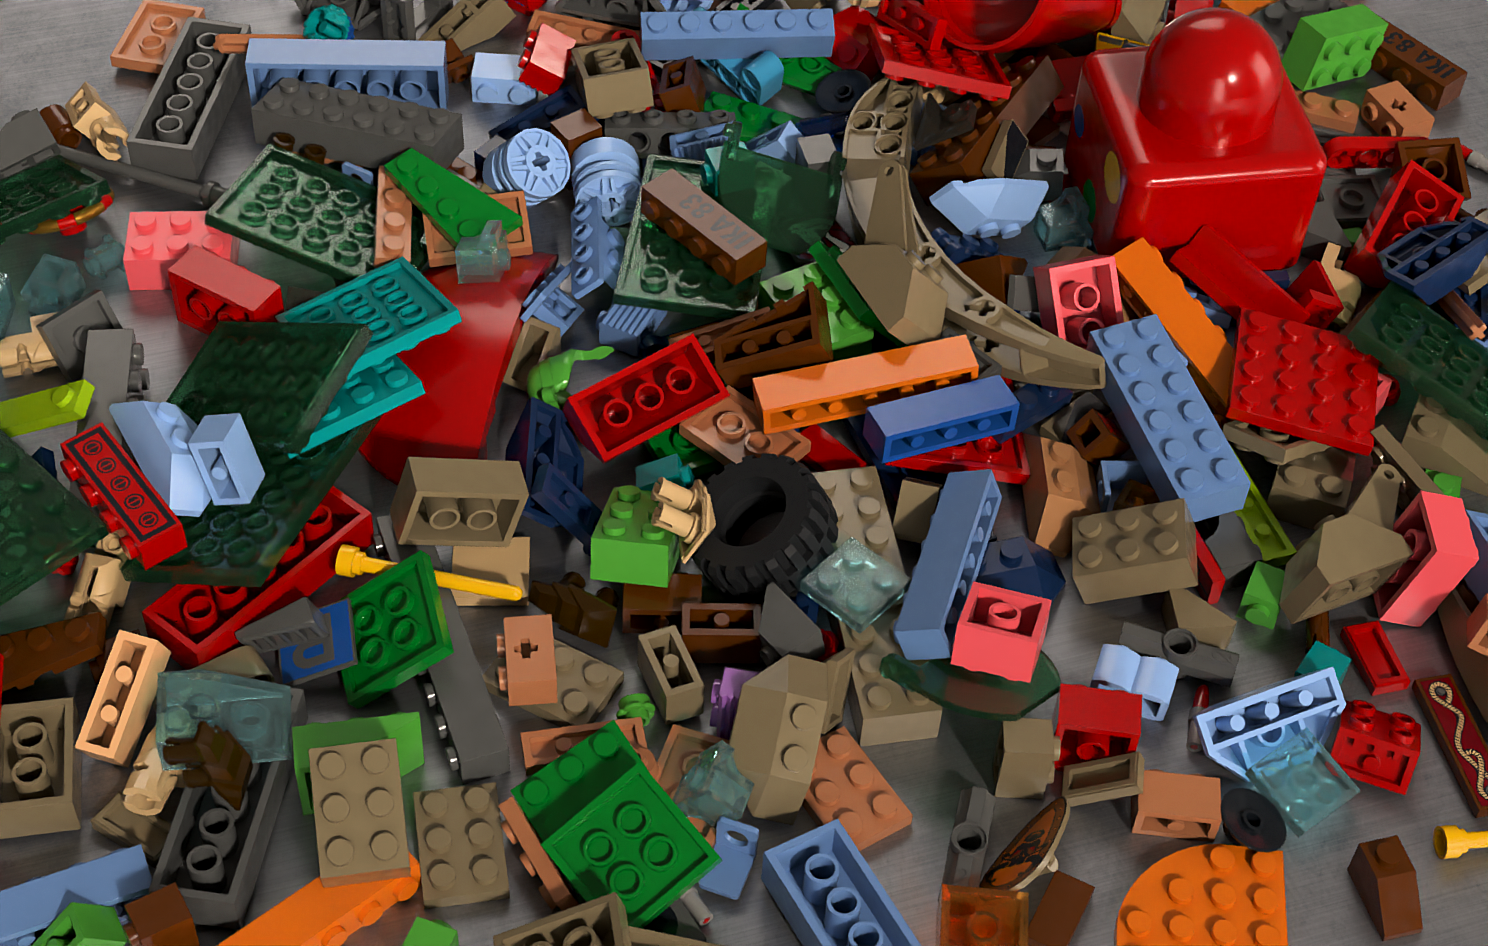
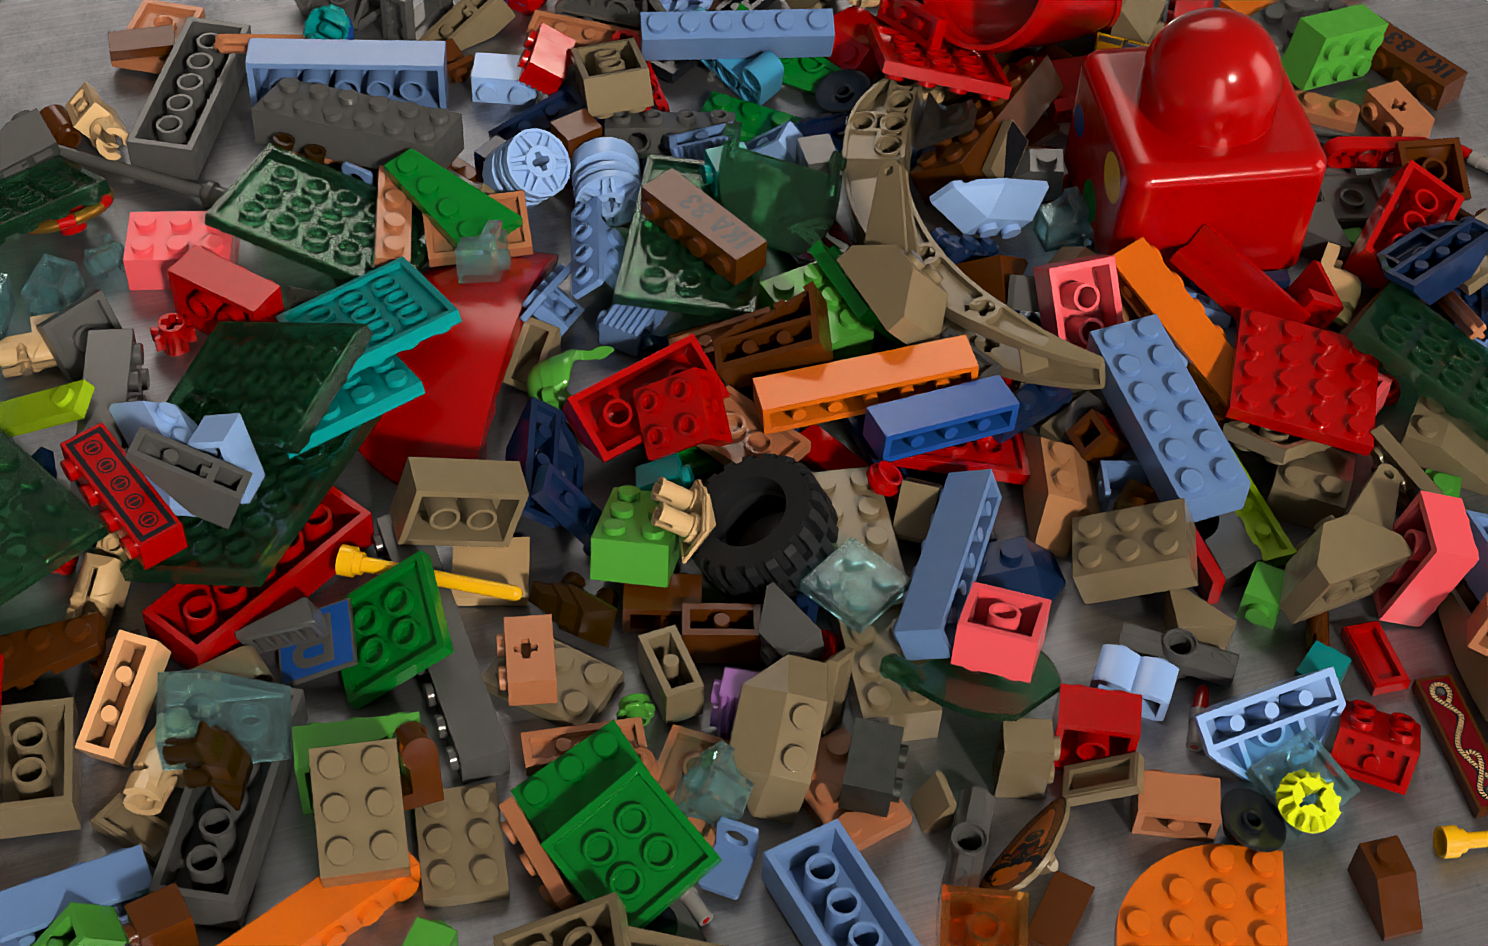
(141, 42): none -> tile
(173, 334): none -> red gear
(191, 477): none -> dark grey slope
(419, 765): none -> reddish brown leg
(682, 86): reddish brown brick -> none
(682, 413): none -> red bracket
(872, 767): none -> pearl dark grey brick
(884, 478): none -> red plate
(934, 804): none -> dark tan slope
(1312, 817): none -> neon yellow gear

